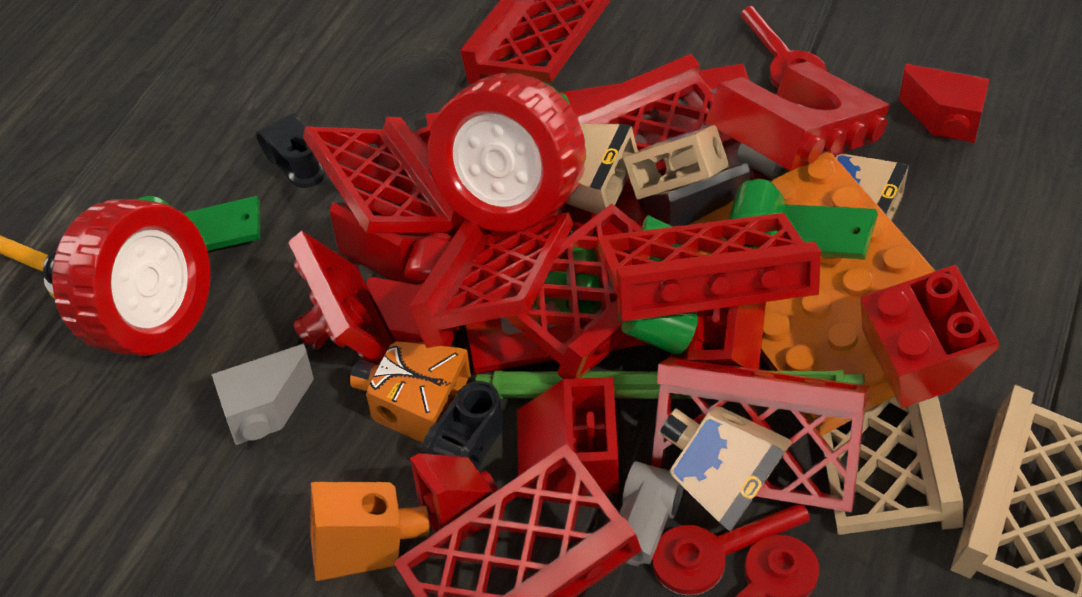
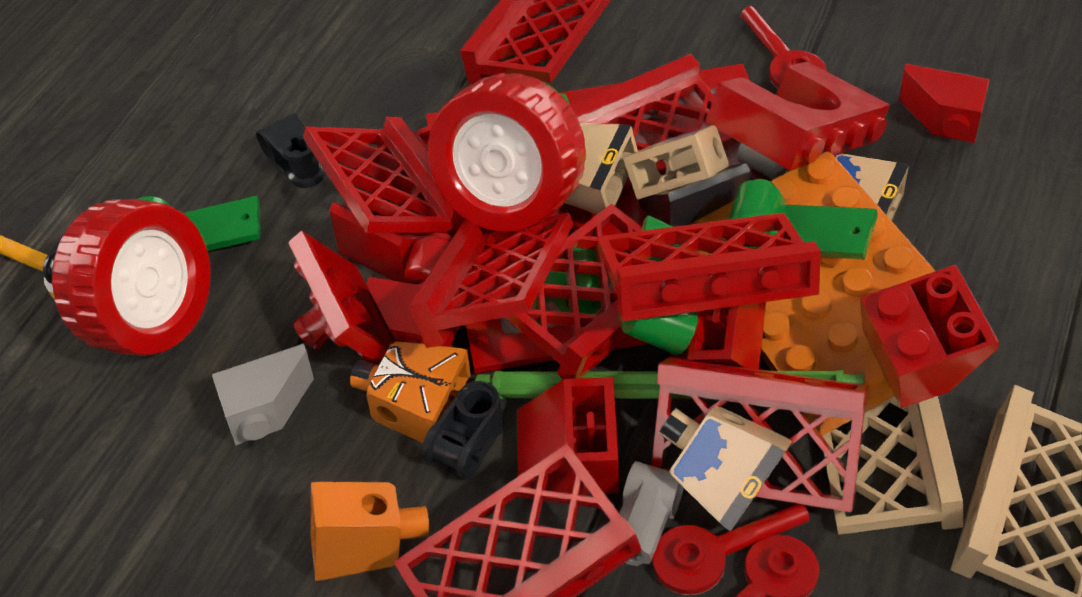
(450, 488): red slope -> none

